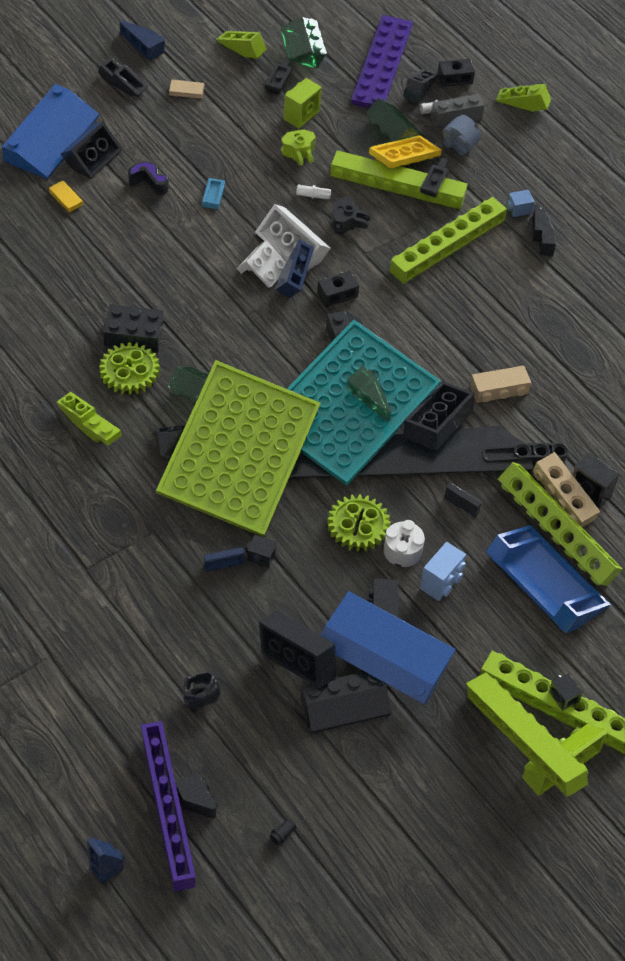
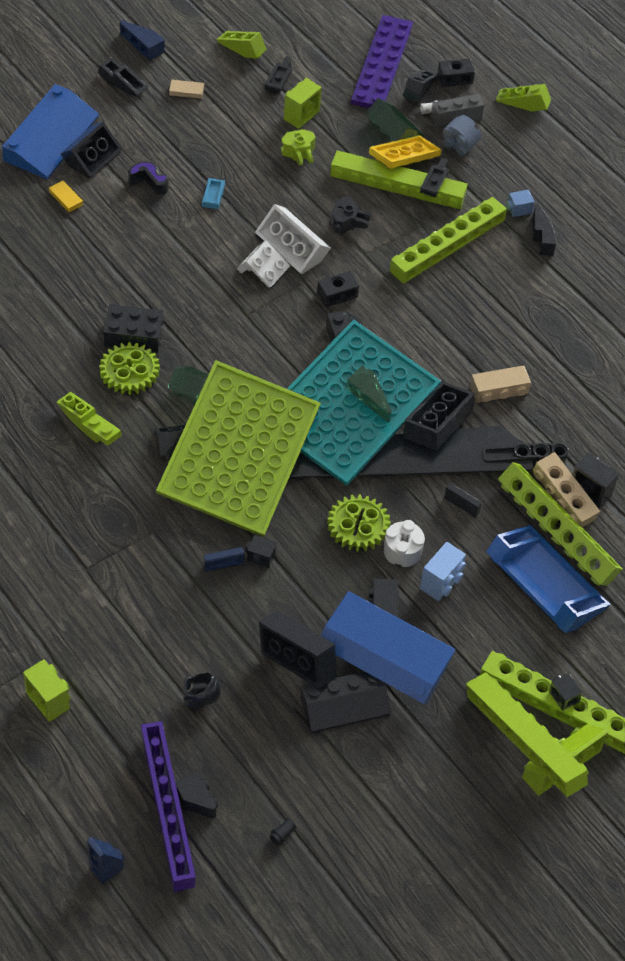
(47, 690): none -> lime brick
(295, 269): dark blue slope -> none
(304, 42): clear green slope -> none
(313, 192): white axle -> none

